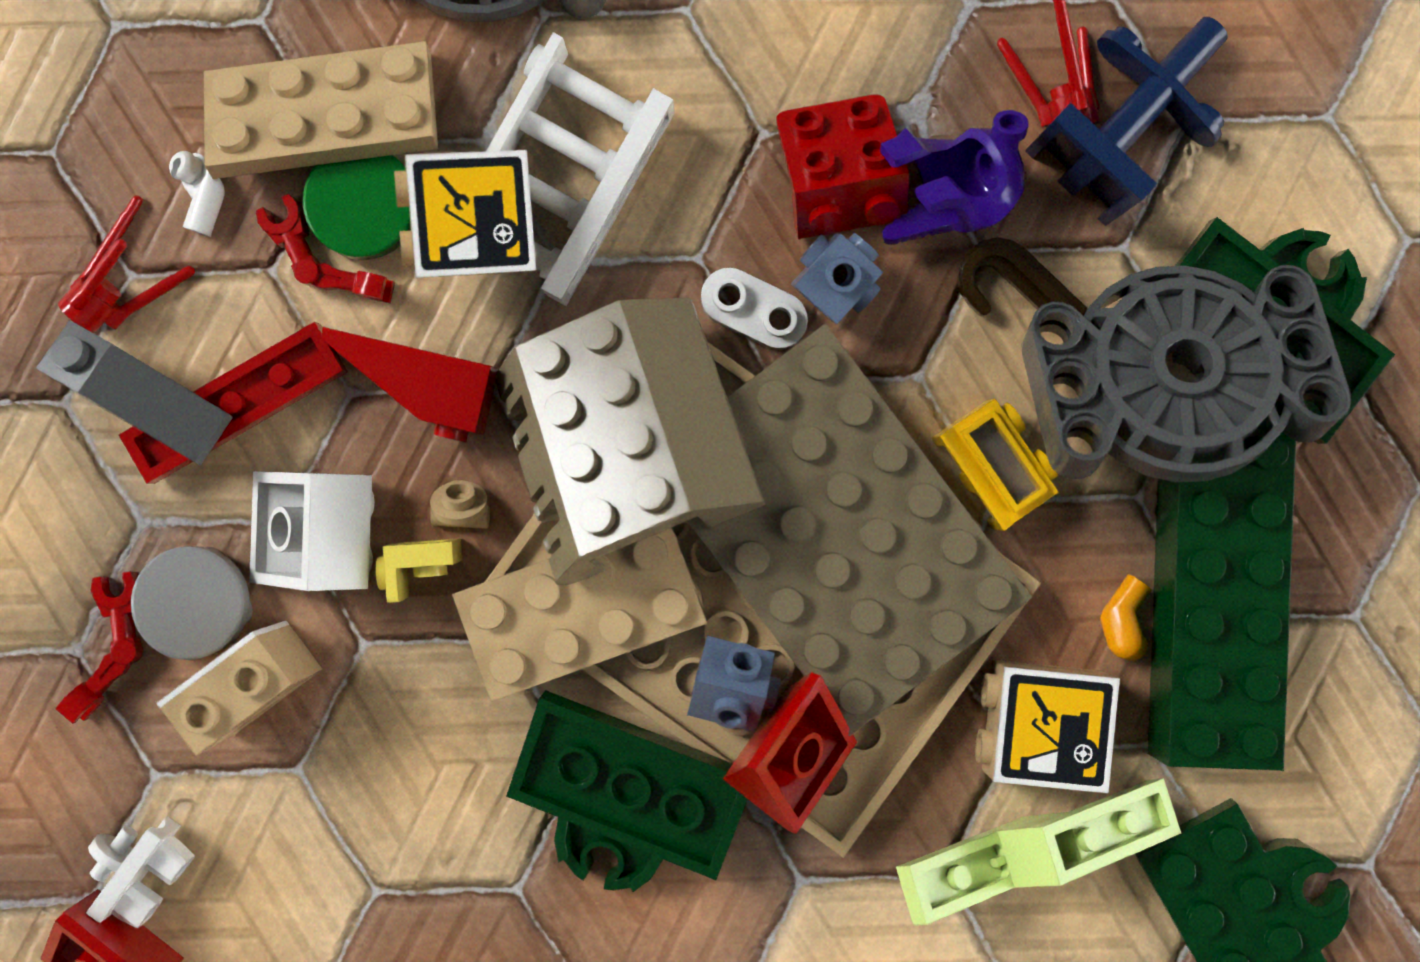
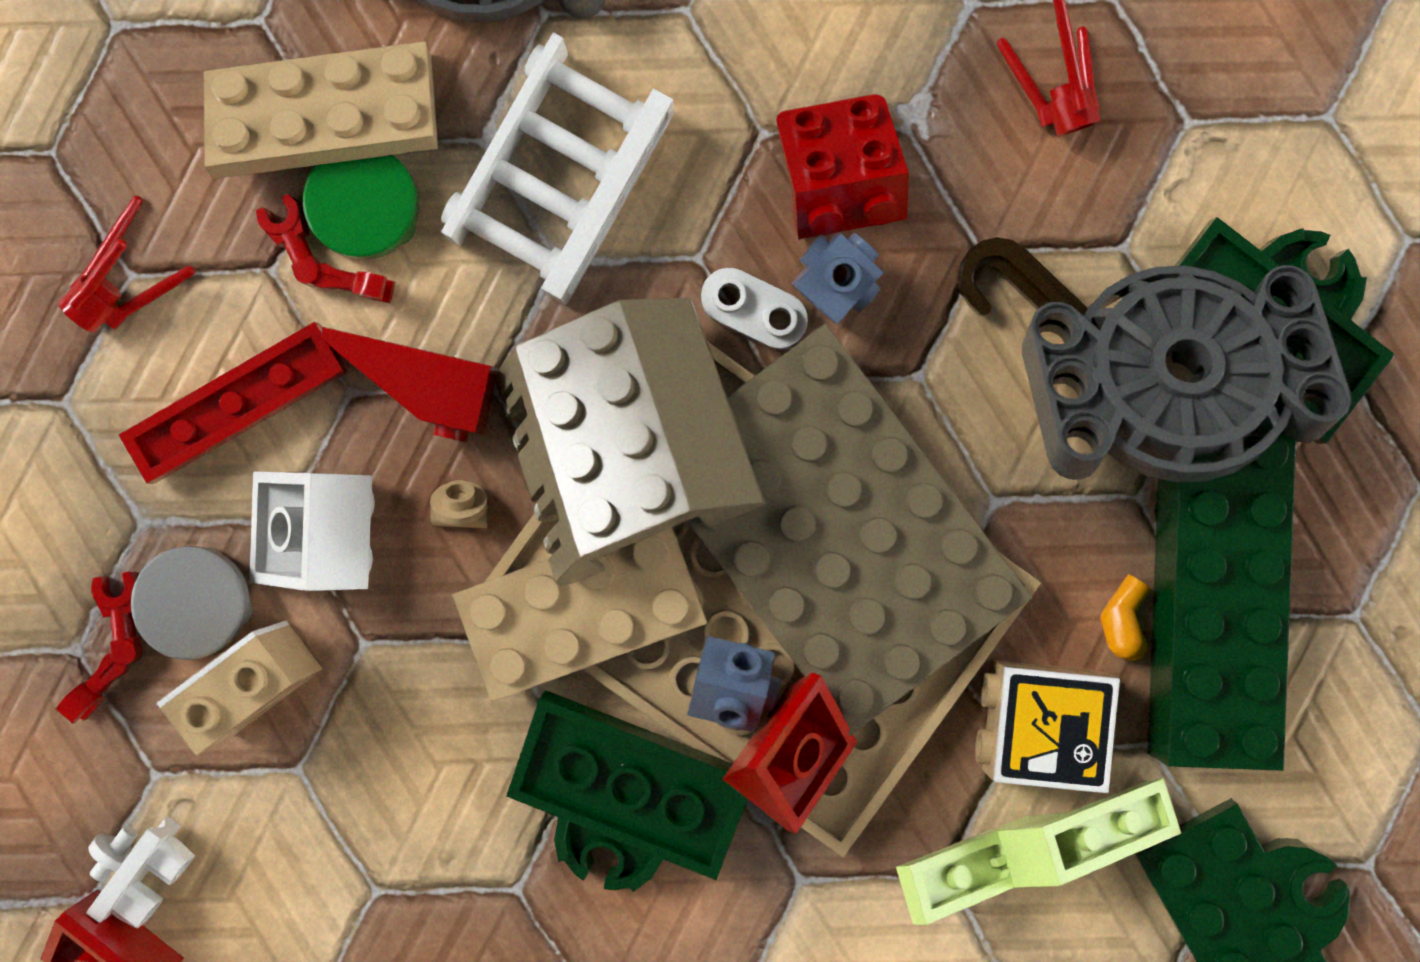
(134, 392): dark grey slope -> none
(205, 192): white arm -> none
(426, 558): light yellow bracket -> none
(466, 213): piece -> none
(964, 180): dark purple piece -> none
(998, 462): yellow window -> none
(1098, 155): dark blue piece -> none

